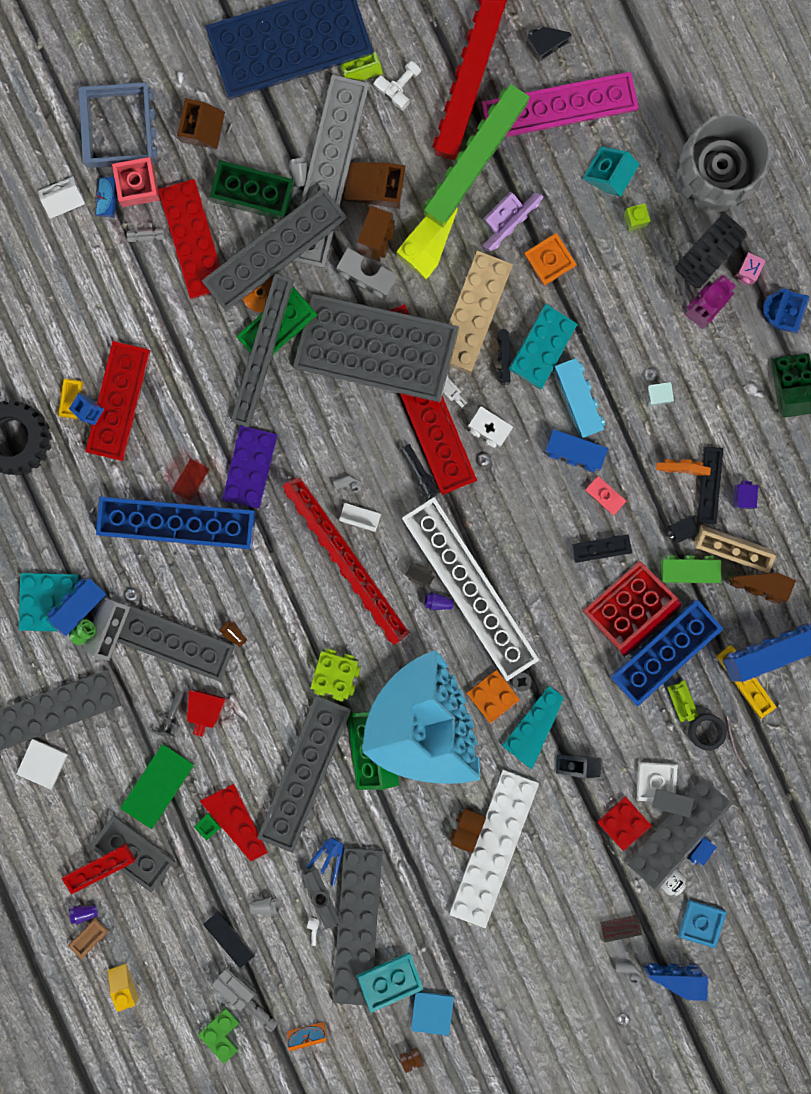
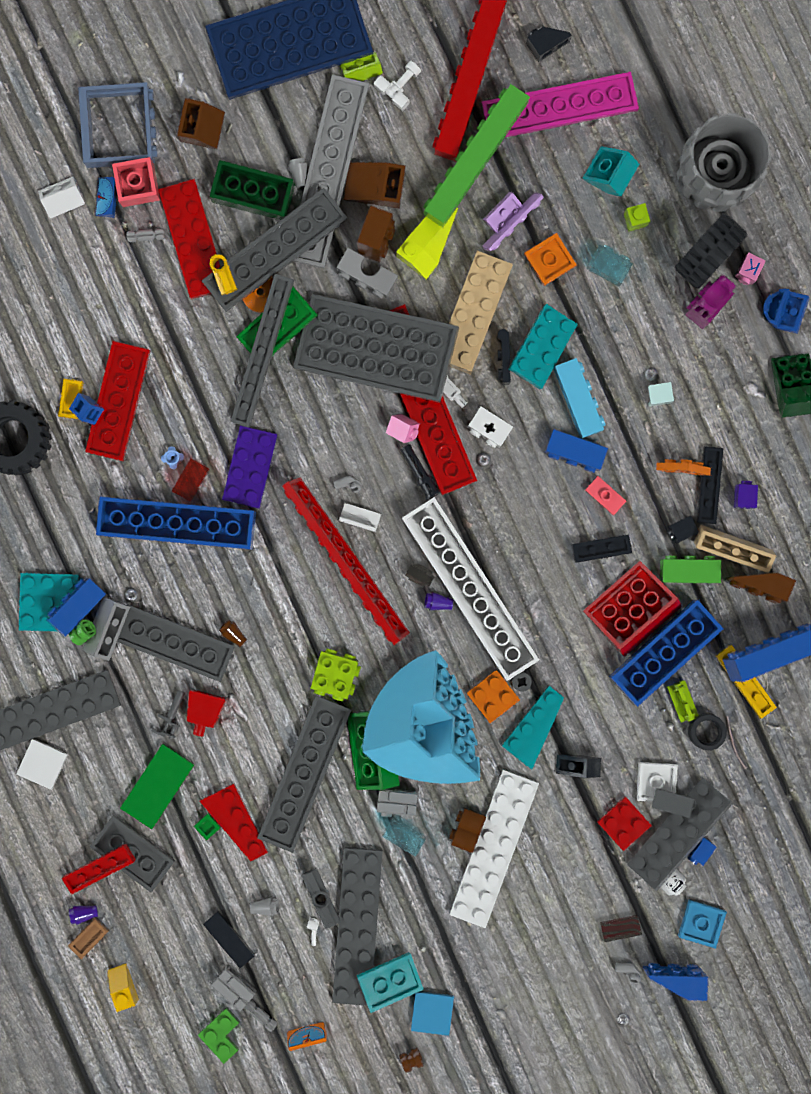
(166, 458): none -> light blue plate
(223, 276): none -> yellow piece
(332, 848): blue plant -> none
(397, 802): none -> light grey brick
(402, 428): none -> bright pink brick
(404, 836): none -> clear light blue brick
(609, 265): none -> clear light blue brick

